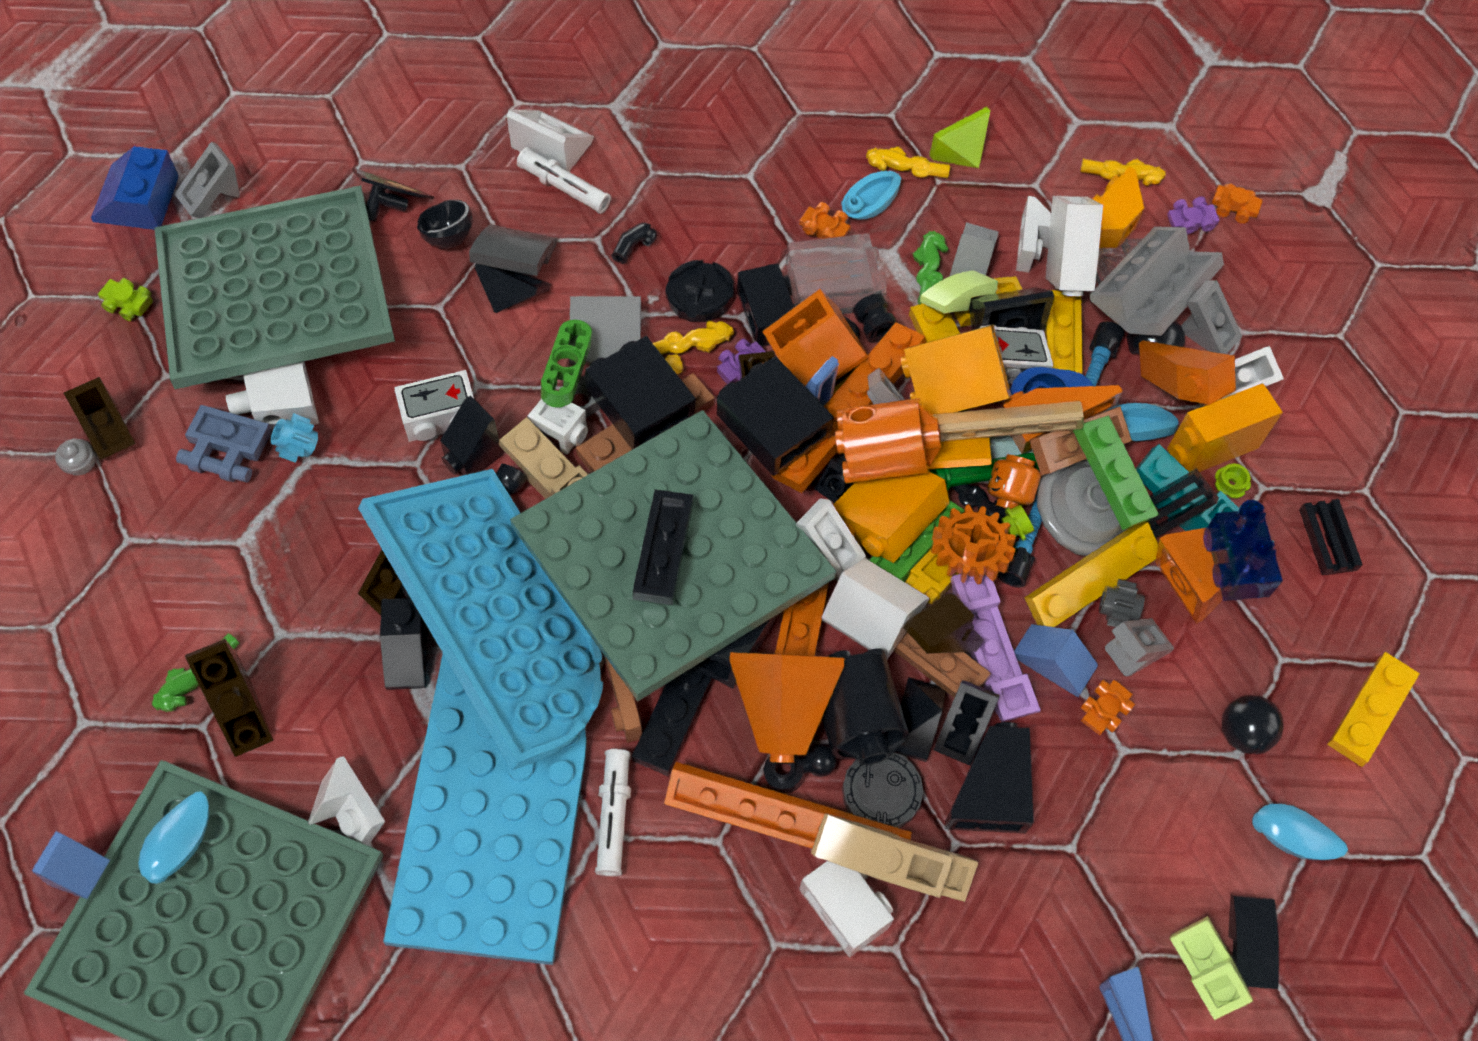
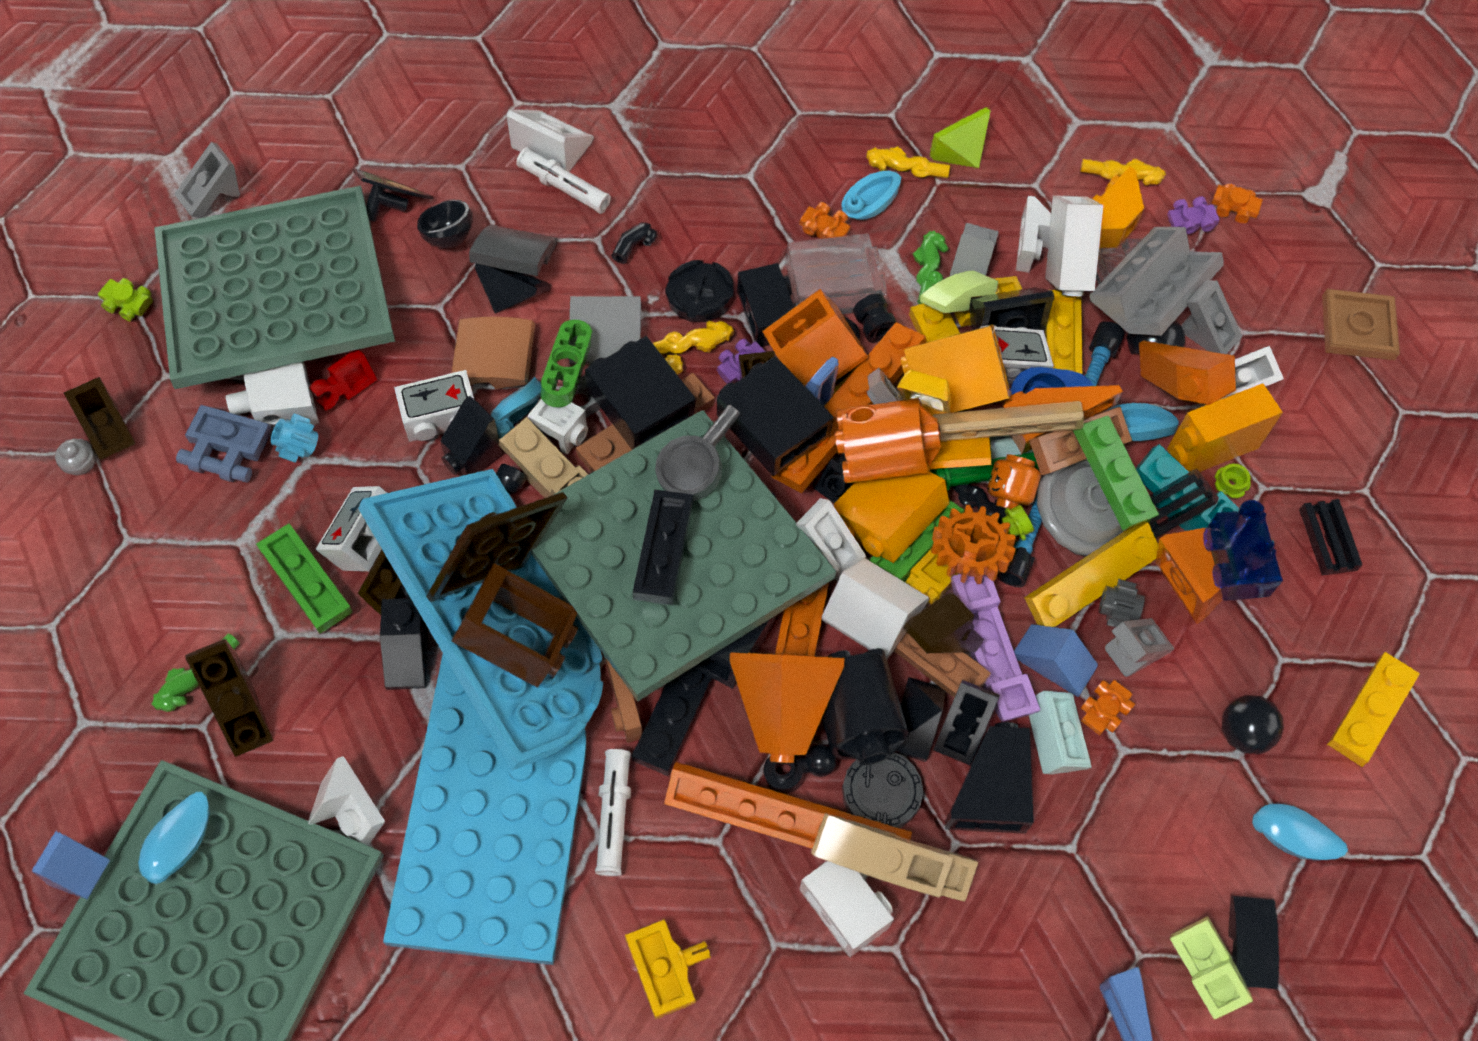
(137, 189): blue slope -> none
(304, 578): none -> bright green plate
(347, 378): none -> red plate
(349, 539): none -> white brick
(494, 350): none -> nougat slope
(496, 539): none -> dark brown slope
(516, 407): none -> medium azure arm
(528, 602): none -> reddish brown window
(664, 967): none -> yellow plate
(692, 462): none -> flat silver piece
(931, 390): none -> yellow piece
(1059, 734): none -> light aqua slope
(1360, 324): none -> medium nougat tile

